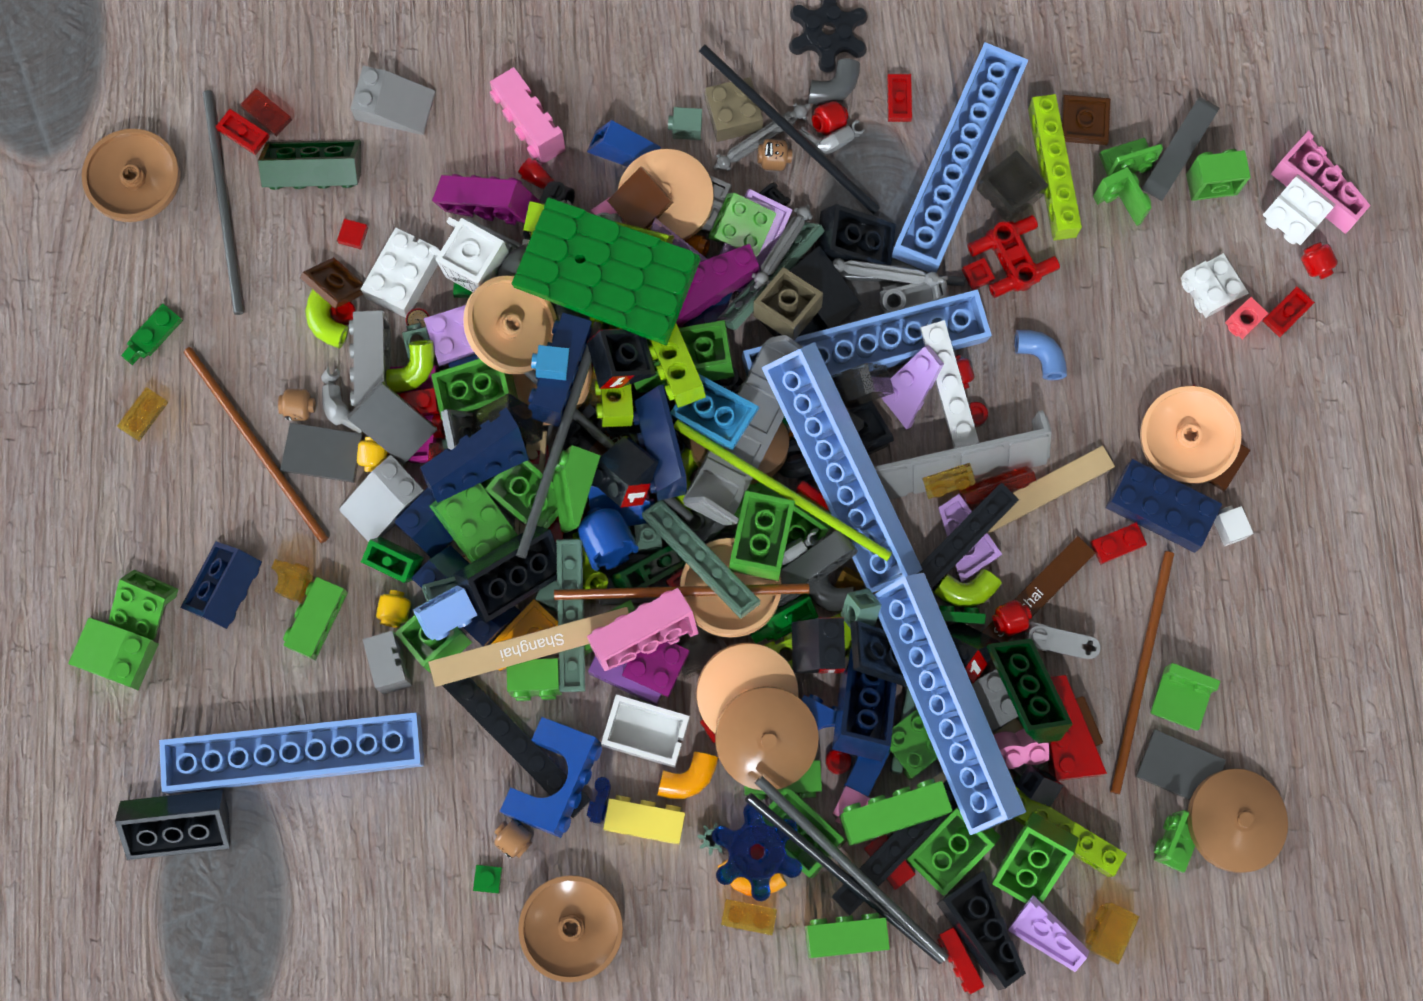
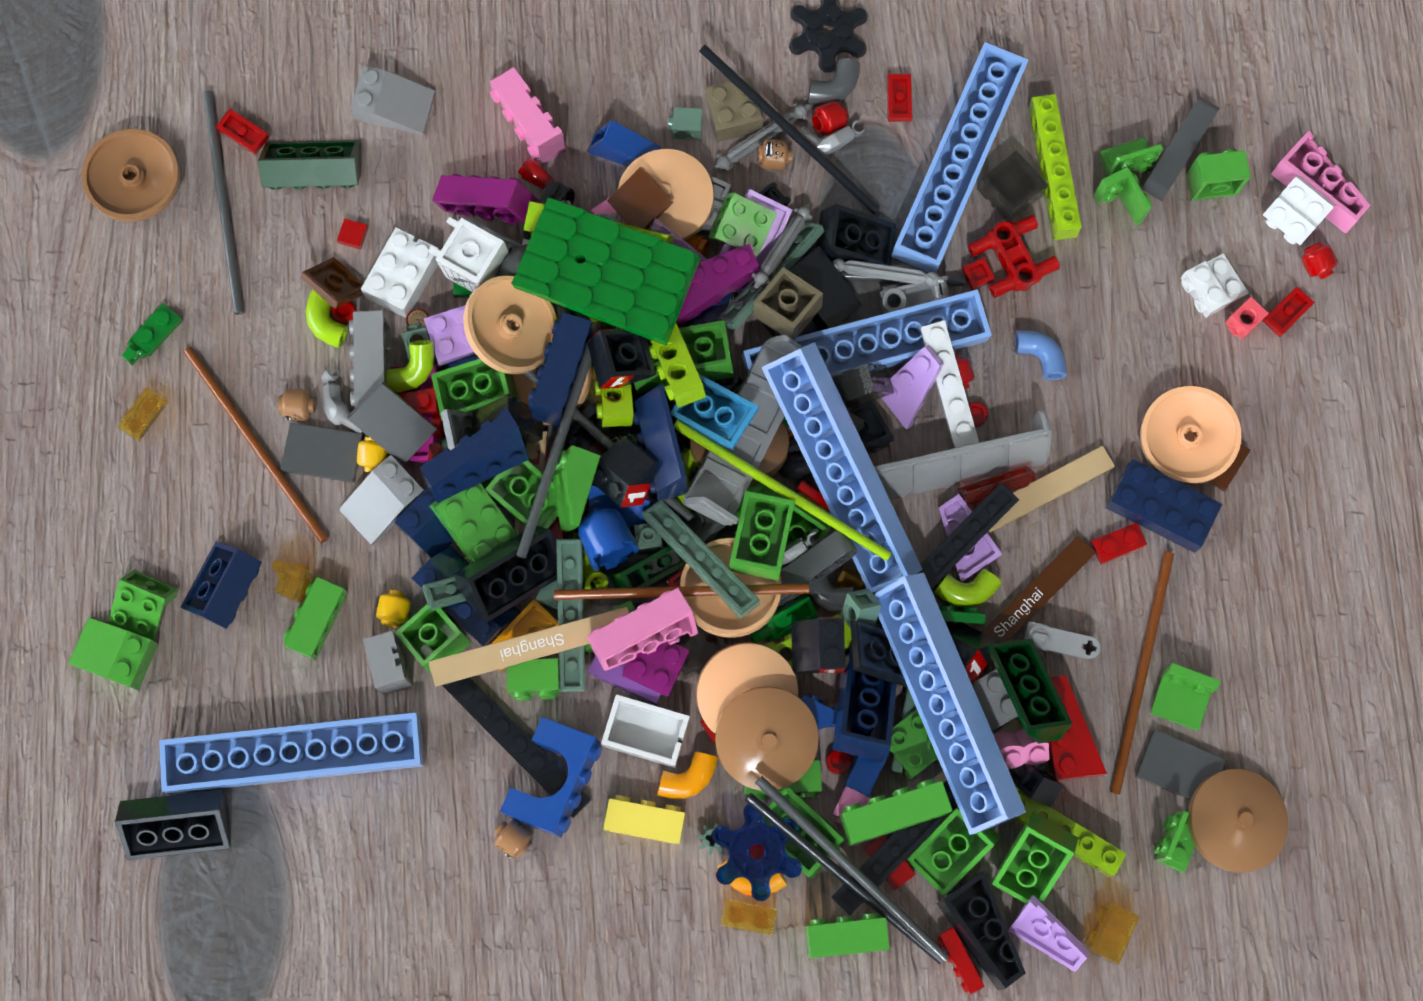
(266, 112): clear red plate -> none
(392, 559): green brick -> none
(445, 613): light blue brick -> none
(487, 879): green plate -> none
(551, 362): dark azure brick -> none
(570, 928): medium nougat dish -> none
(597, 809): clear blue plate -> none
(948, 481): clear yellow plate -> none
(1012, 618): red head -> none
(1085, 119): reddish brown tile -> none
(1089, 721): reddish brown tile -> none
(1232, 525): white brick -> none

